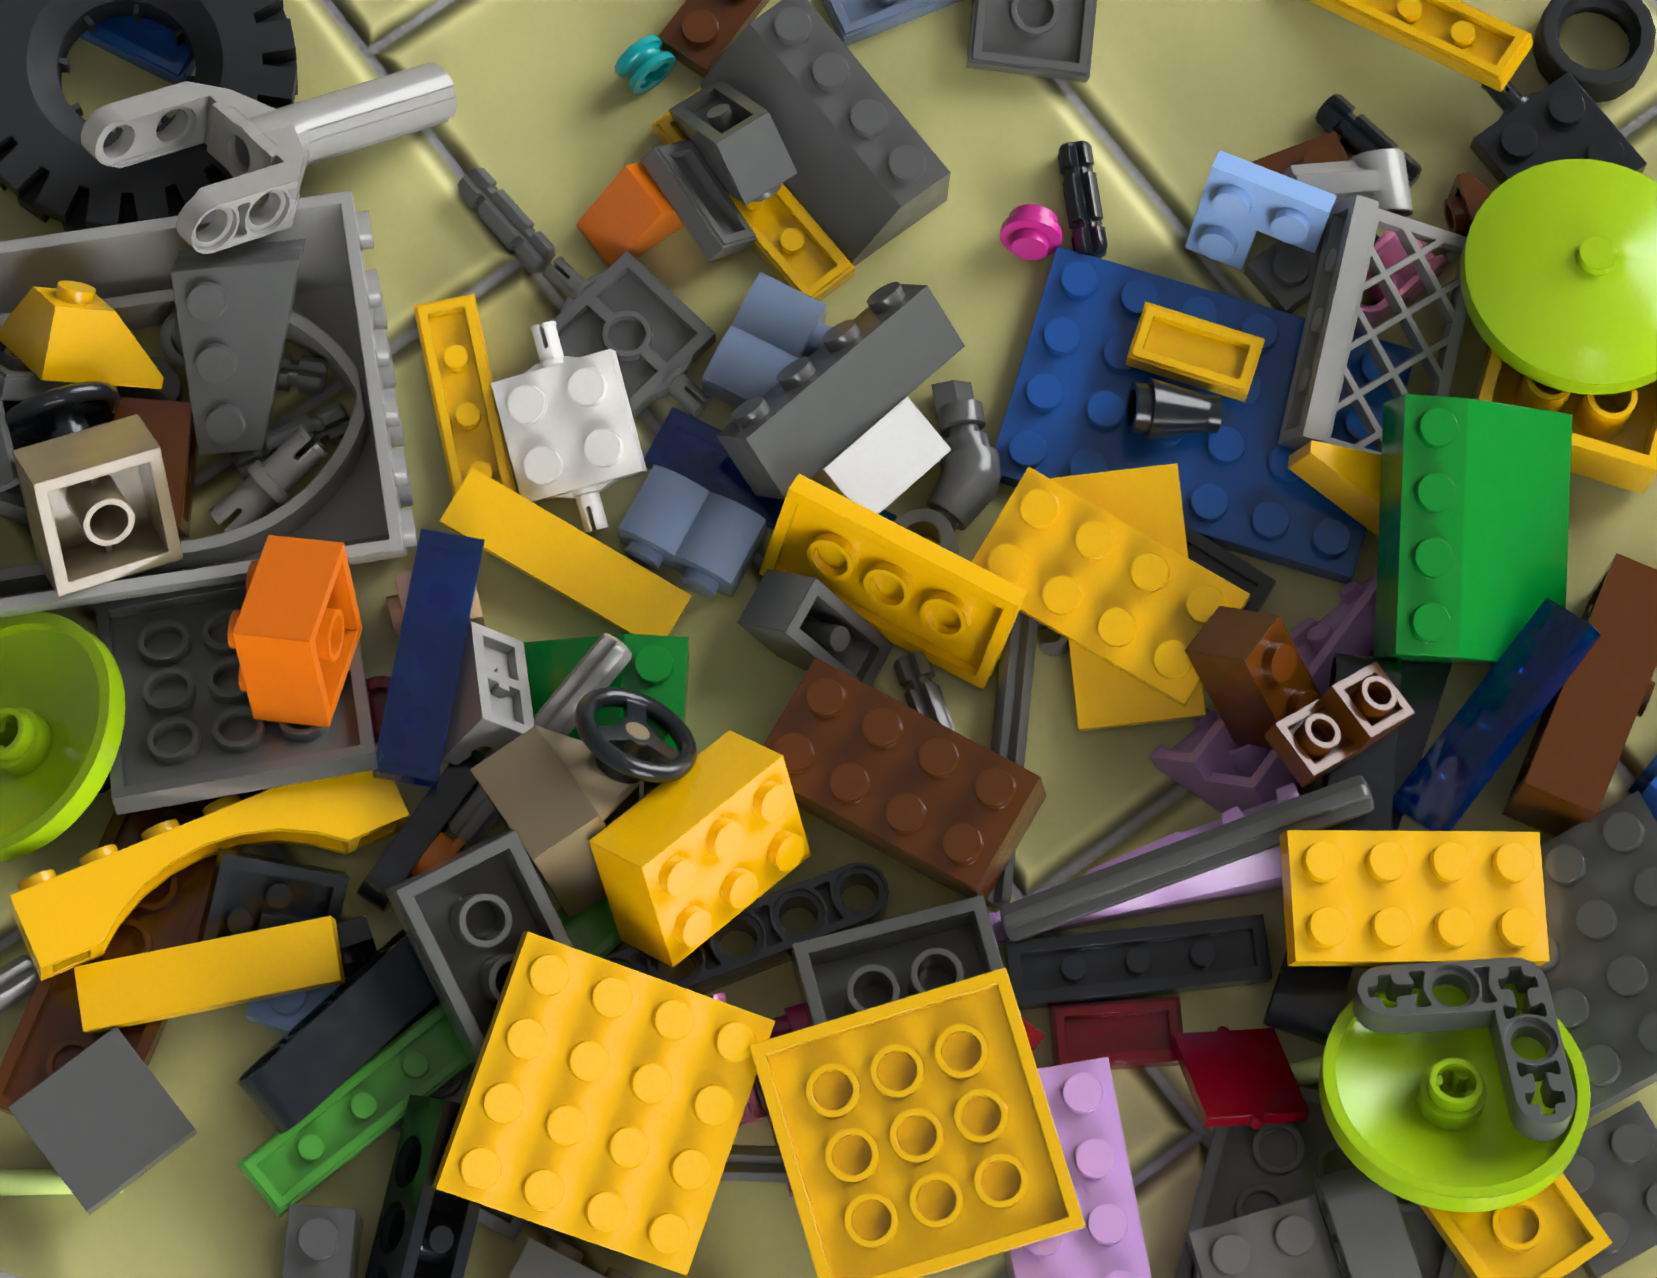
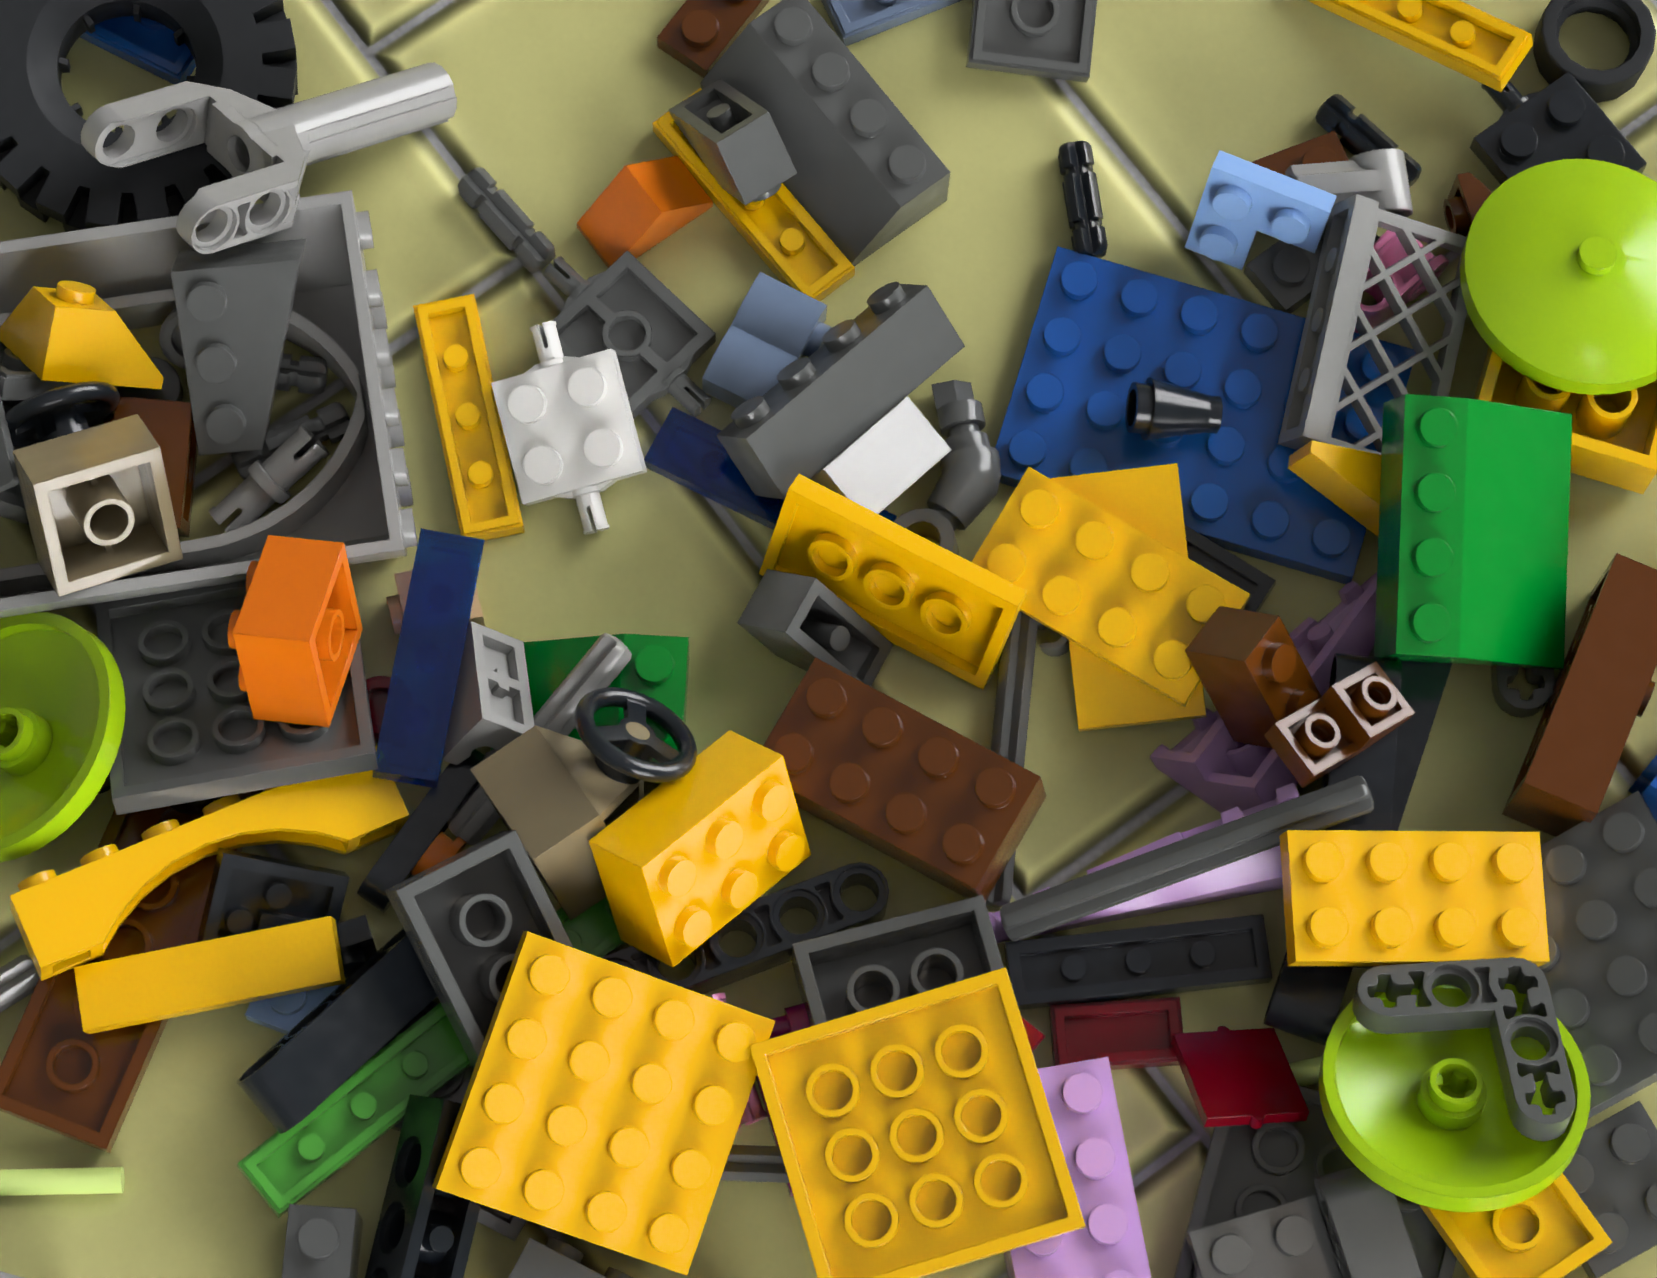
(102, 1120): dark grey tile -> none
(564, 557): yellow tile -> none
(645, 64): teal bush -> none
(691, 532): sand blue brick -> none
(699, 199): dark grey tile -> none
(922, 695): dark grey axle -> none
(1031, 232): dark pink plate -> none
(1195, 351): yellow tile -> none
(1495, 717): clear blue tile -> none

